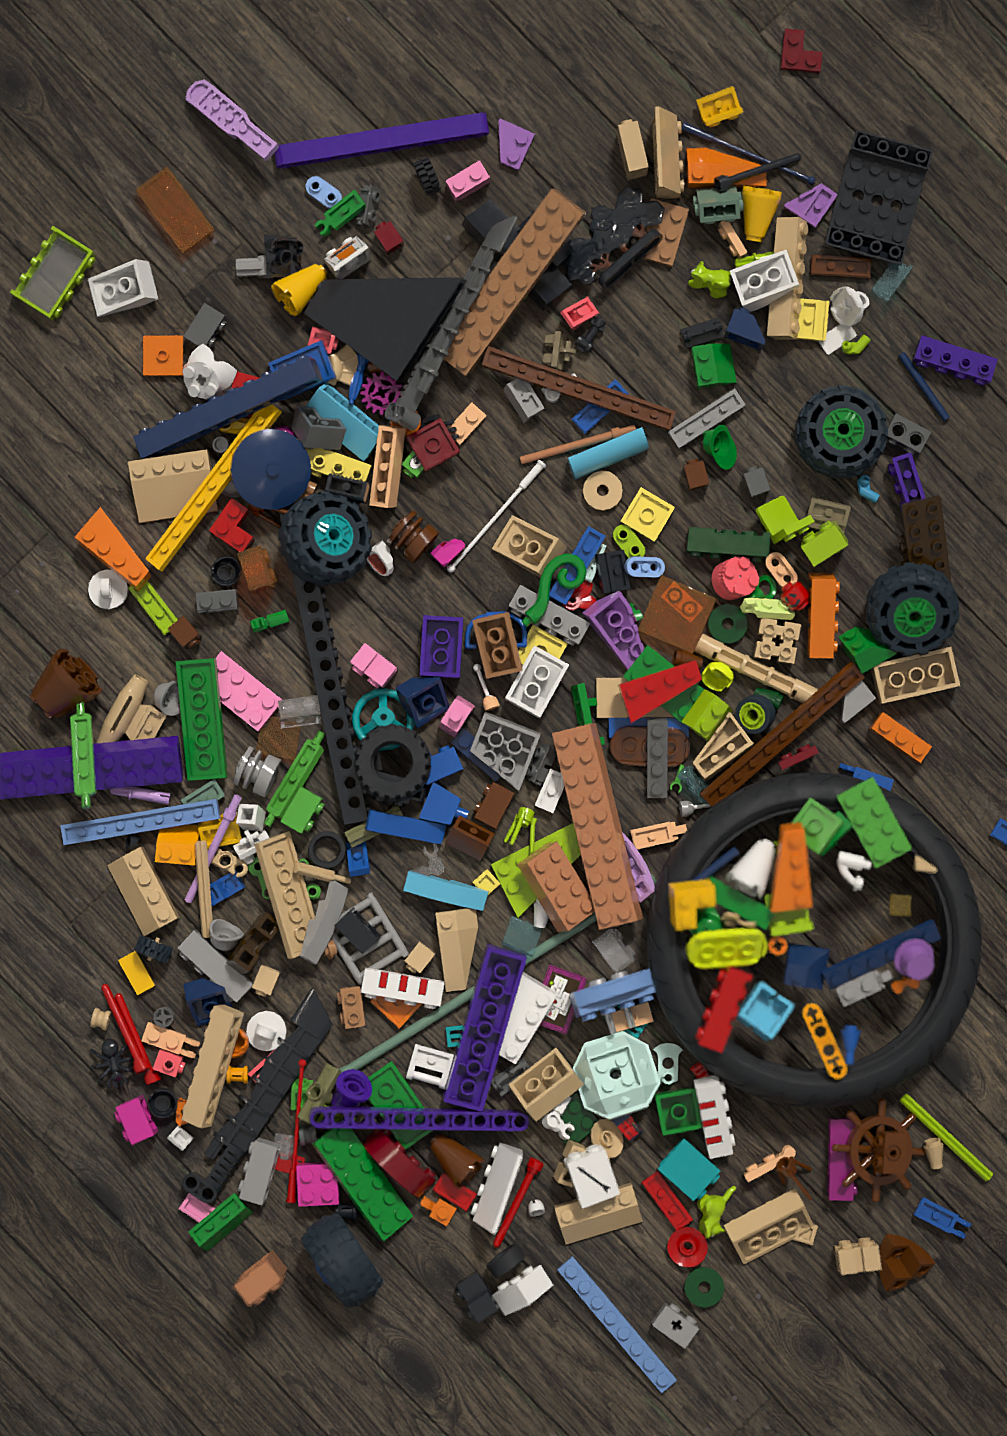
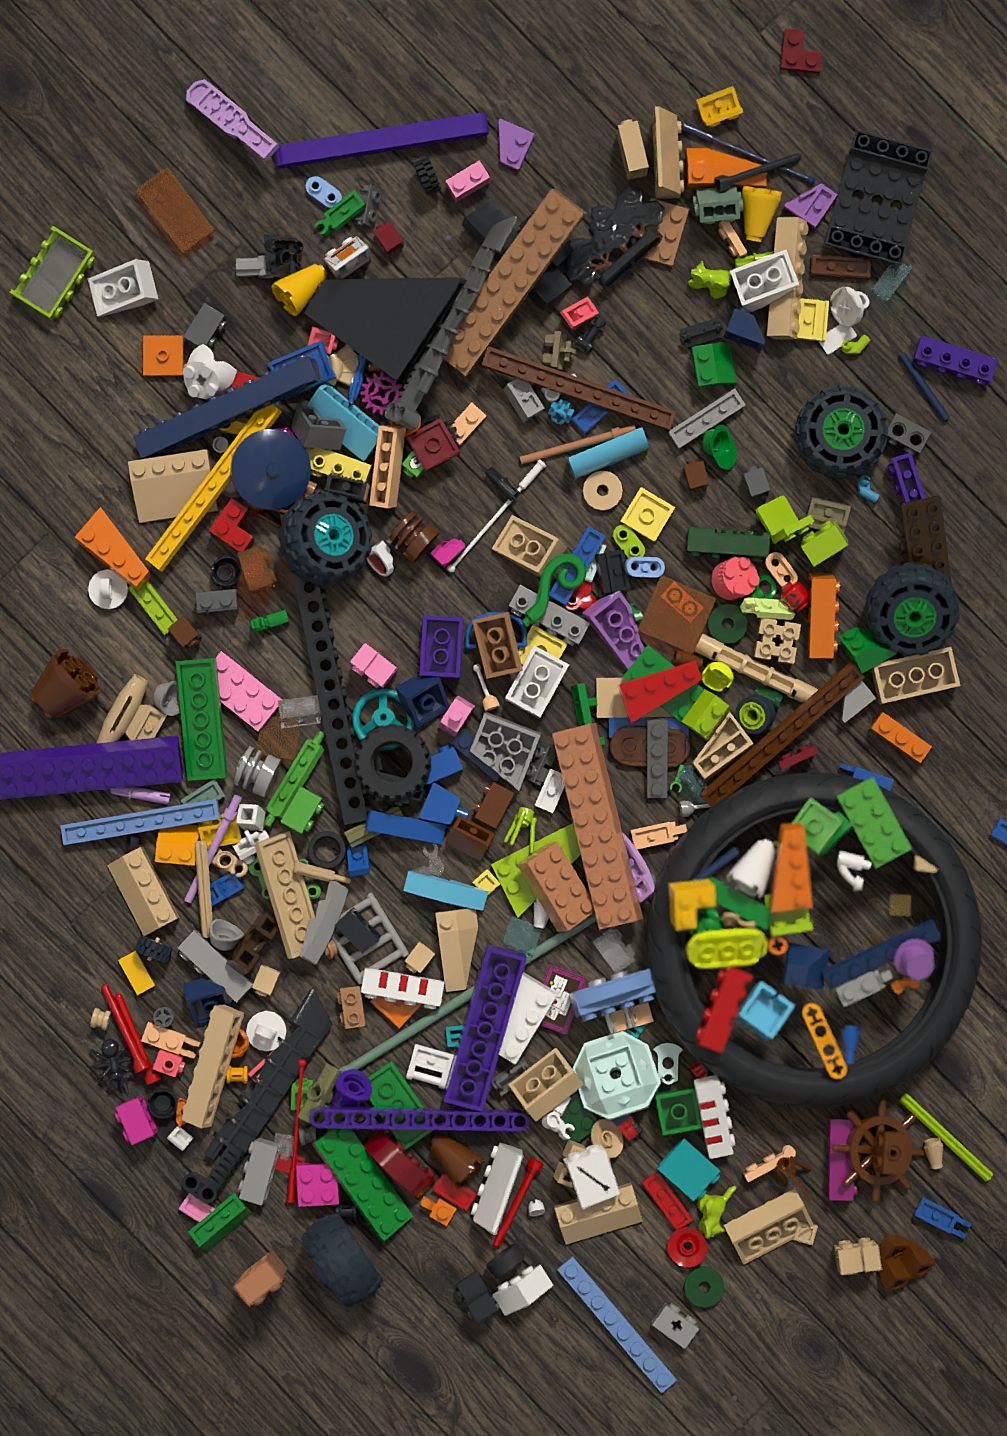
(83, 755): bright green plate -> none
(502, 483): none -> black axle
(561, 411): none -> dark azure gear

